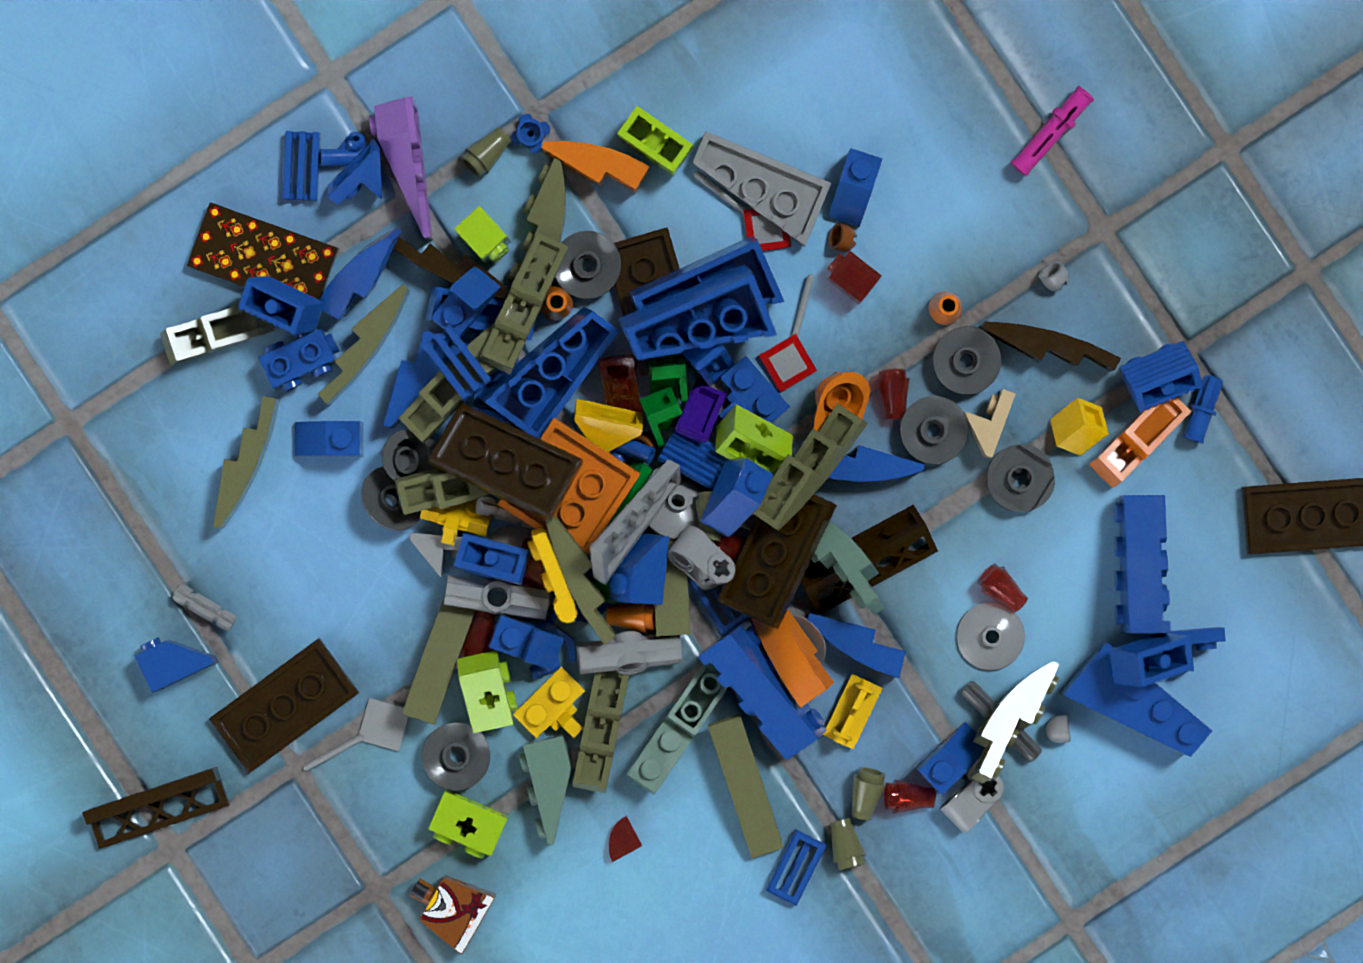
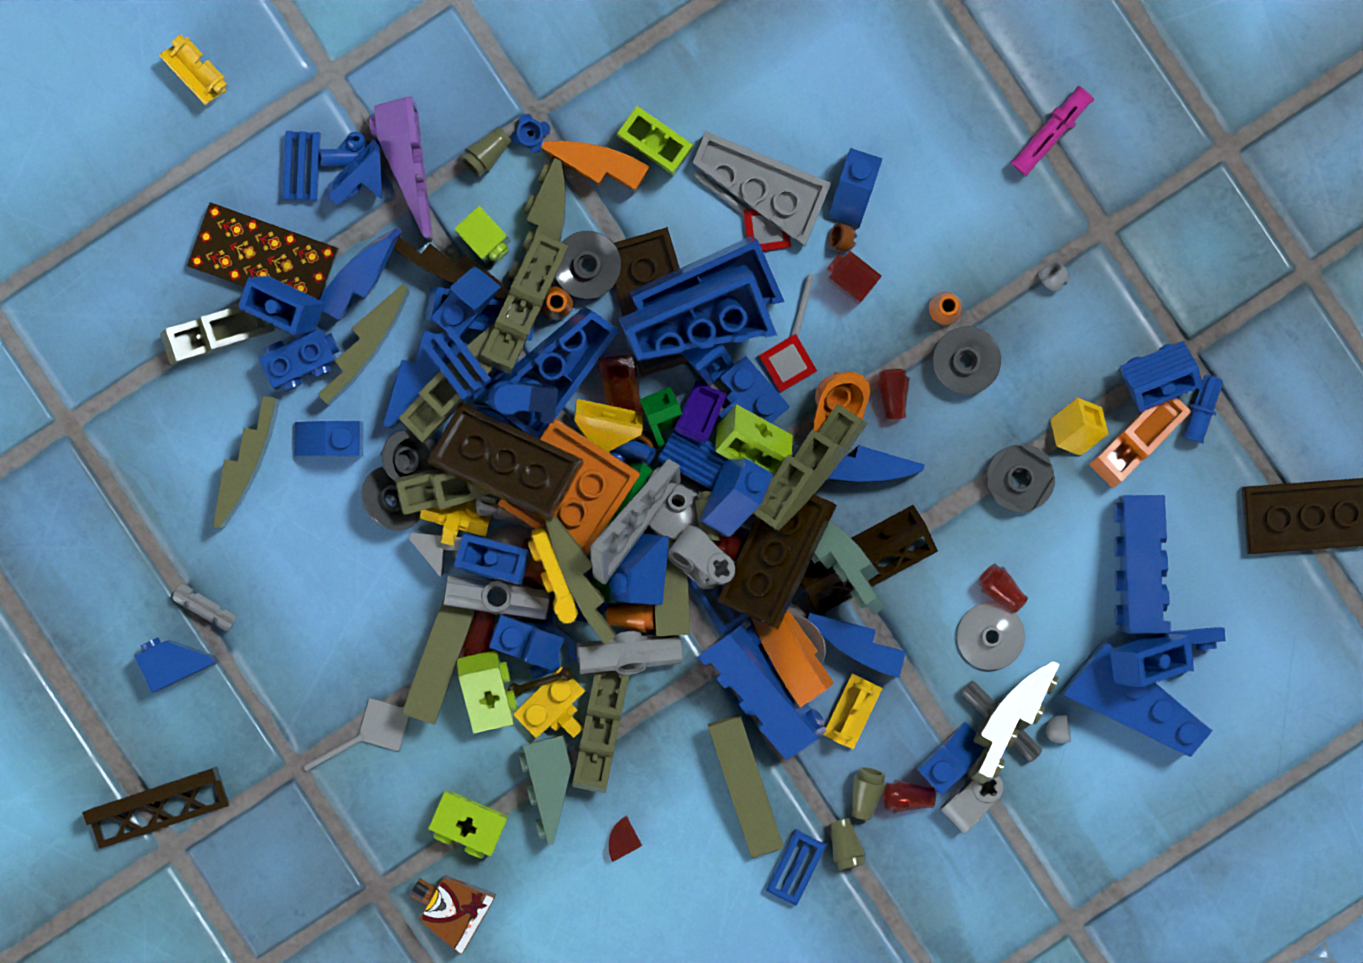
(200, 77): none -> yellow hinge
(284, 705): dark brown tile -> none
(438, 760): dark grey dish -> none
(514, 396): none -> leg
(565, 674): none -> dark brown hinge
(667, 372): green panel -> none
(677, 729): sand green slope -> none
(947, 417): dark grey dish -> none
(989, 431): tan slope -> none
(1036, 341): dark brown slope -> none

